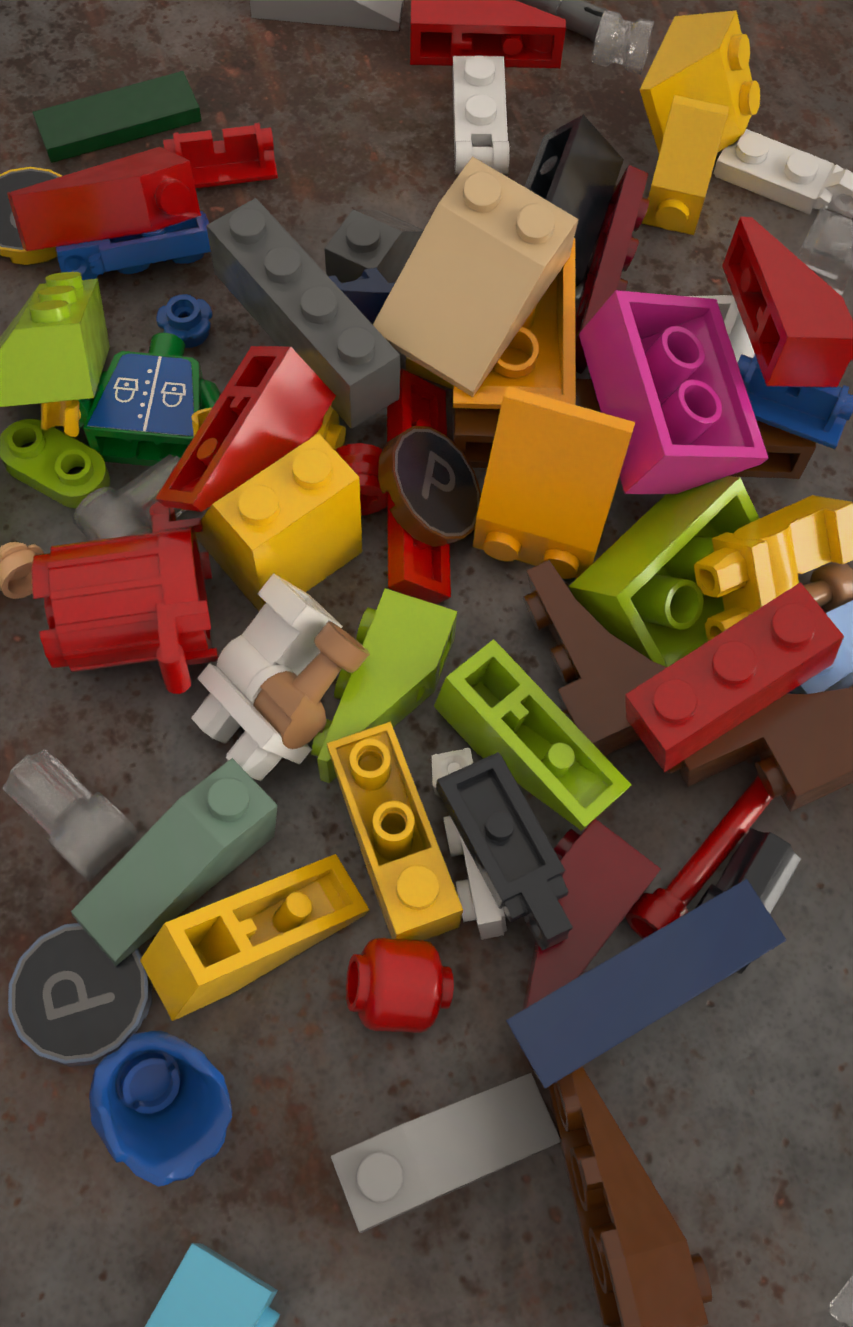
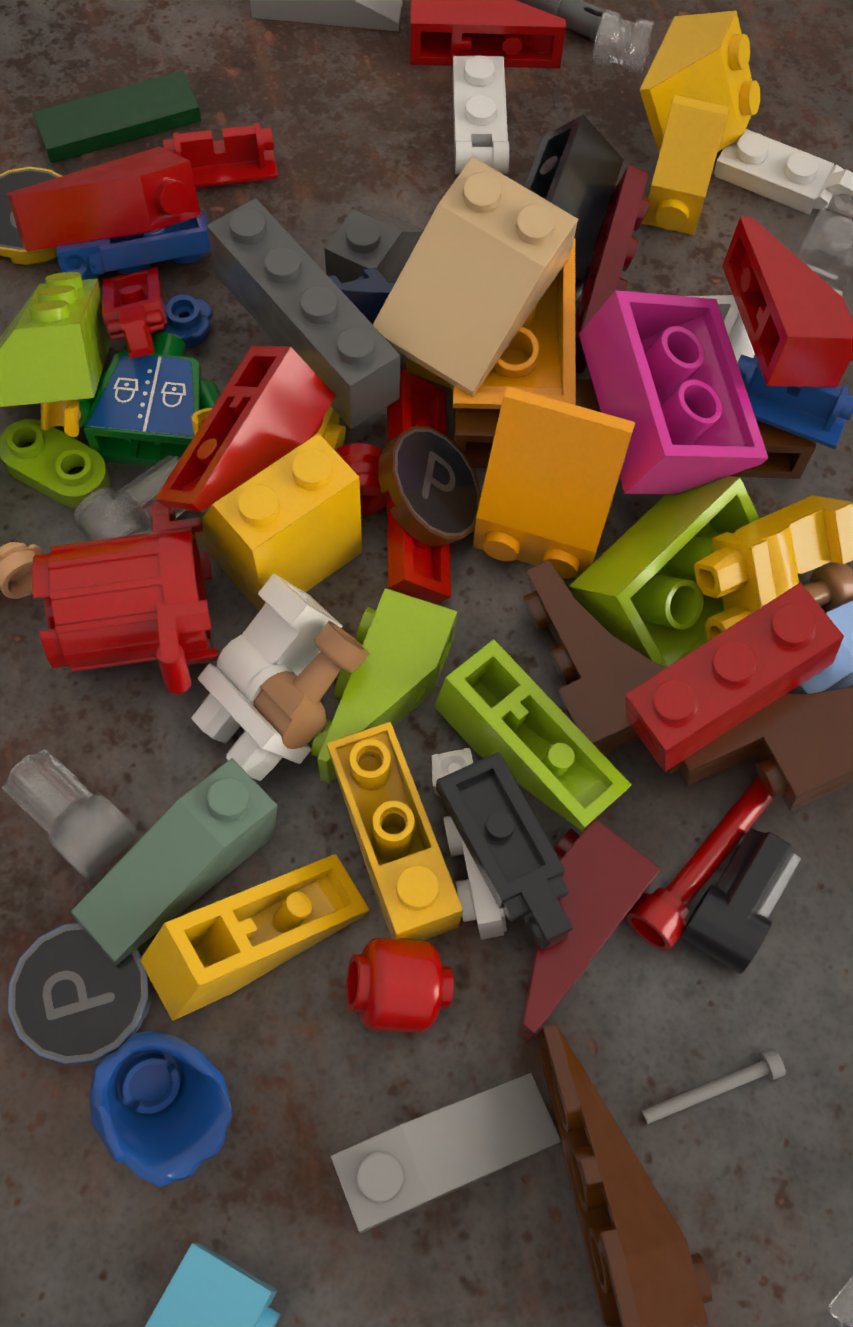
(134, 309): none -> red hinge
(644, 982): dark blue slope -> none
(769, 1065): none -> light grey piece

